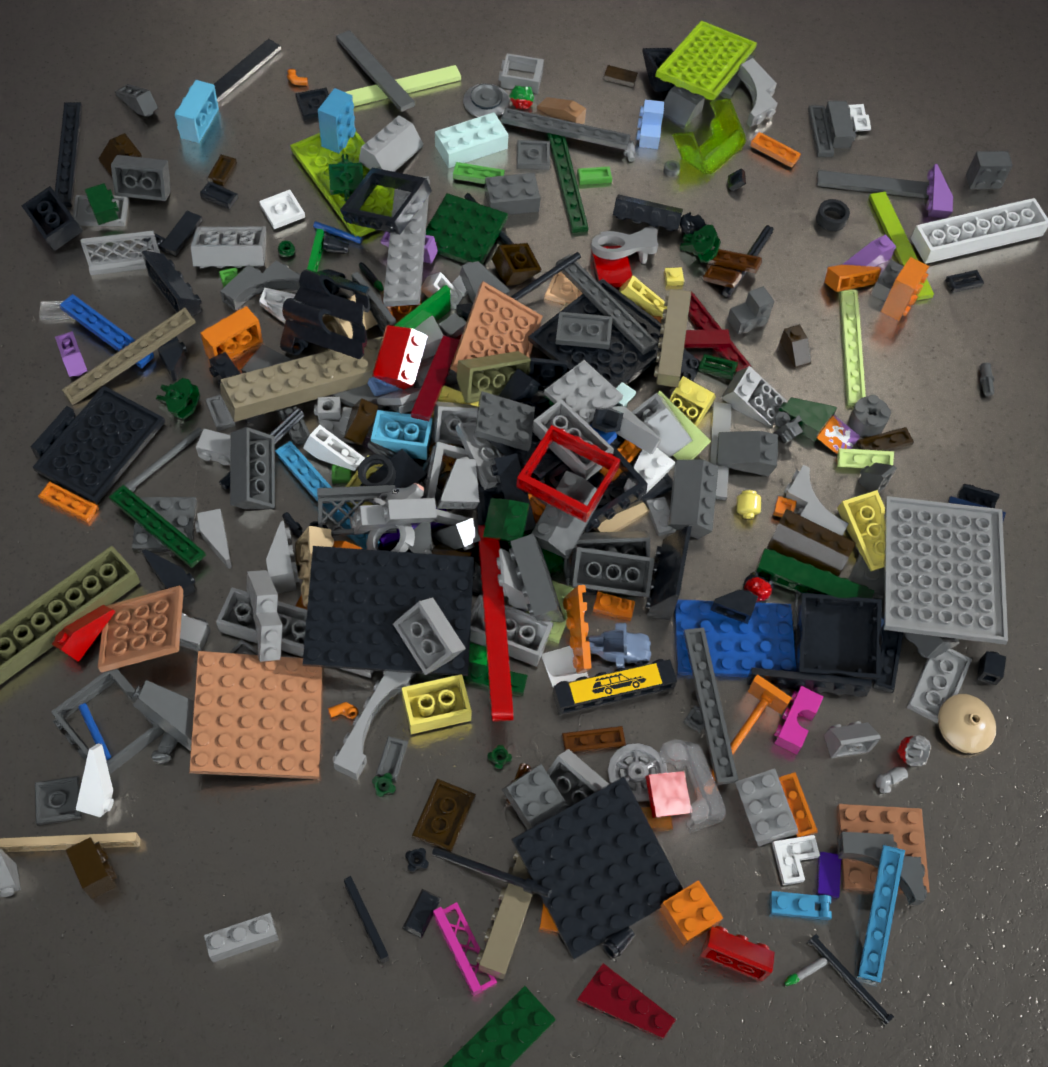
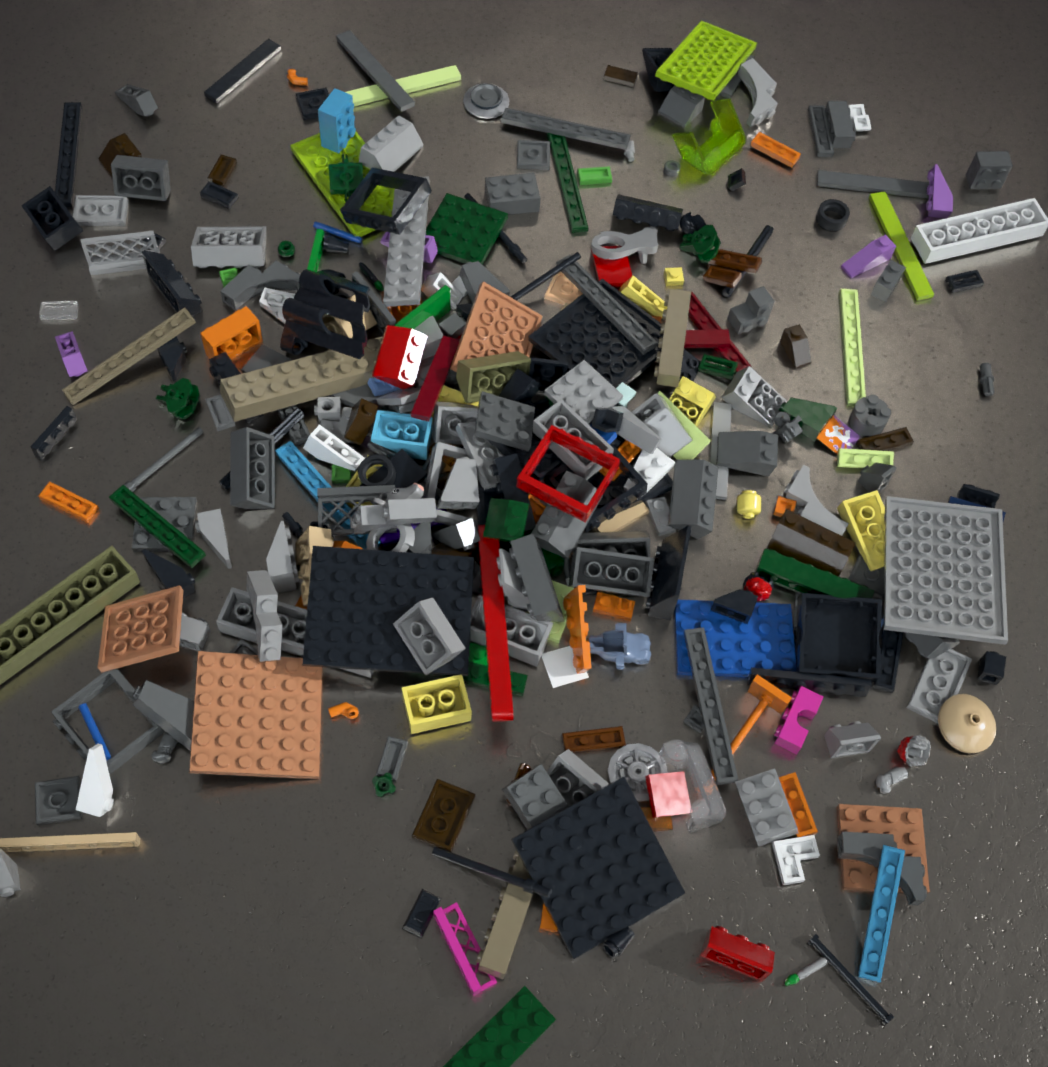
(79, 635): red slope -> none
(91, 867): dark brown brick -> none
(99, 444): black plate -> none
(100, 326): blue plate -> none
(101, 203): dark green brick -> none
(181, 233): black tile -> none
(196, 111): medium azure brick -> none
(214, 446): light grey brick -> none
(241, 937): light grey brick -> none
(282, 209): white plate -> none
(350, 758): light grey arch -> none
(366, 920): black tile -> none
(412, 855): black plate -> none
(471, 139): light aqua brick -> none
(474, 172): bright green plate -> none
(493, 756): dark green plate -> none
(515, 263): dark brown slope -> none
(521, 63): light grey window -> none
(522, 97): green piece -> none
(563, 109): medium nougat slope -> none
(584, 330): dark grey plate -> none
(614, 686): brick -> none
(620, 999): dark red wing -> none
(650, 124): light blue brick -> none
(691, 913): orange brick -> none
(800, 905): dark azure plate -> none
(828, 875): dark purple tile -> none
(851, 276): orange slope -> none
(905, 289): orange brick -> none

